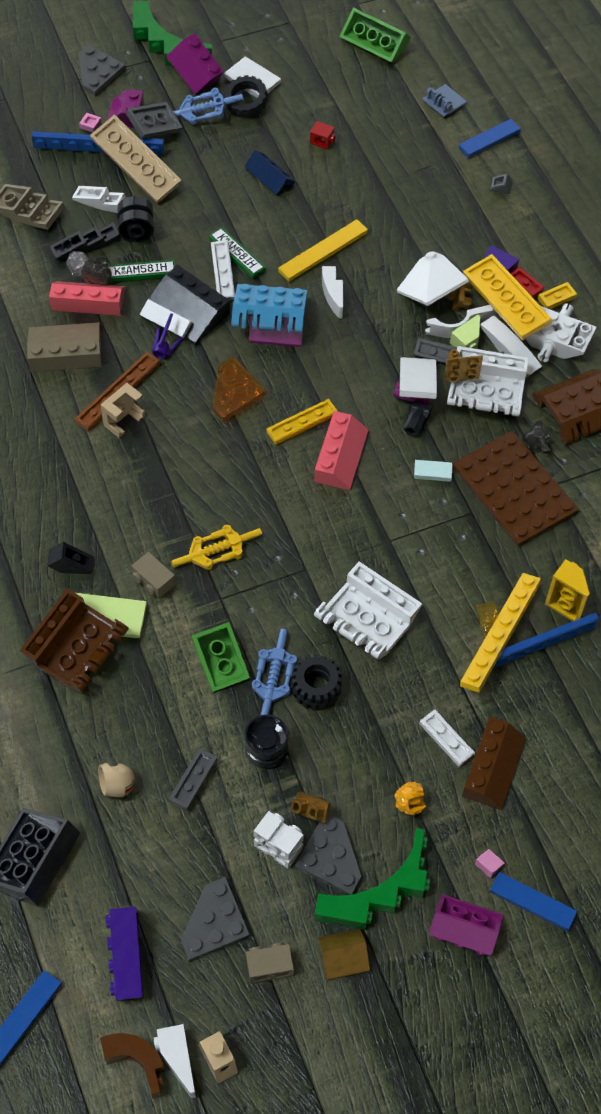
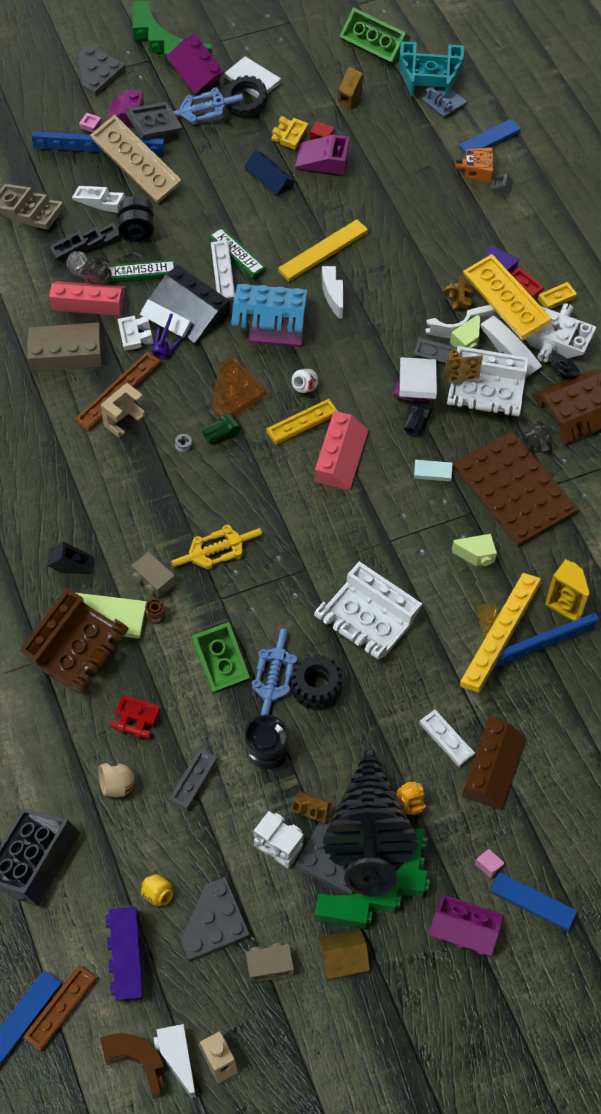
(60, 1008): none -> dark orange tile
(129, 332): none -> white plate
(137, 711): none -> red plate
(157, 890): none -> yellow head
(158, 614): none -> reddish brown wheel
(183, 437): none -> light grey bush
(224, 427): none -> dark green piece
(294, 132): none -> yellow plate
(304, 380): none -> white head
(324, 154): none -> magenta slope
(351, 88): none -> pearl gold slope
(370, 831): none -> black plant
(430, 68): none -> teal wedge
(431, 279): white slope -> none
(476, 550): none -> yellowish green slope
(477, 164): none -> orange torso
(563, 365): none -> black dish

